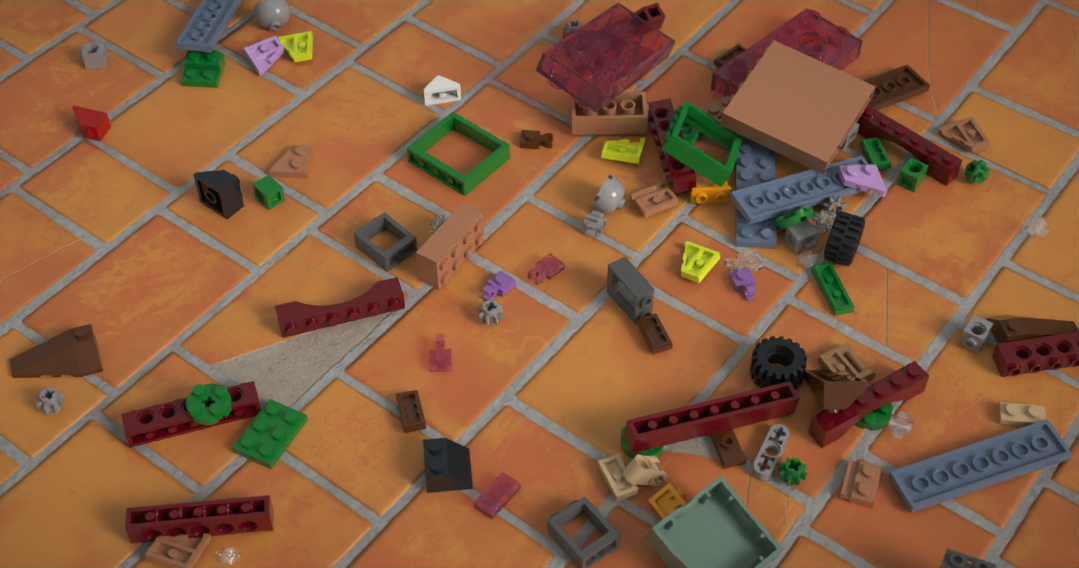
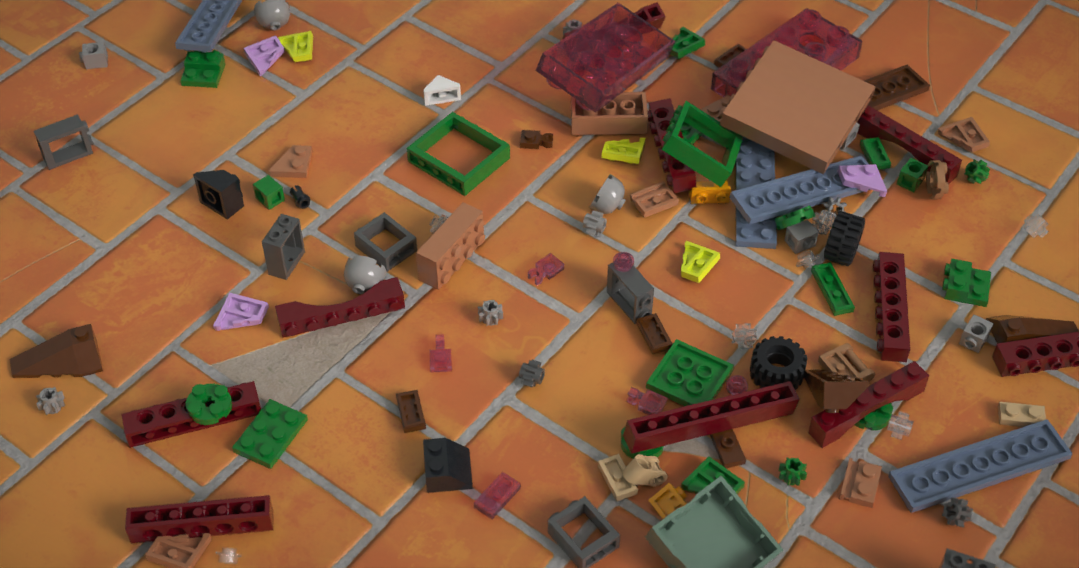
(59, 130): none -> dark grey window
(92, 123): red slope -> none
(240, 312): none -> lavender wing
(284, 232): none -> dark grey window
(301, 199): none -> black pin
(363, 273): none -> light grey cylinder
(498, 284): medium lavender plate -> none
(531, 373): none -> dark grey gear
(623, 261): none -> clear pink plate
(647, 402): none -> clear pink plate
(686, 43): none -> green wing
(689, 375): none -> green plate
(708, 472): none -> green wing
(740, 382): none -> clear pink plate
(743, 281): medium lavender plate -> none
(744, 260): clear plate -> none
(744, 336): none -> clear gear
(771, 461): light grey beam -> none
(892, 307): none -> dark red brick
(936, 179): none -> medium nougat plate
(957, 512): none -> dark grey gear
(966, 283): none -> green plate

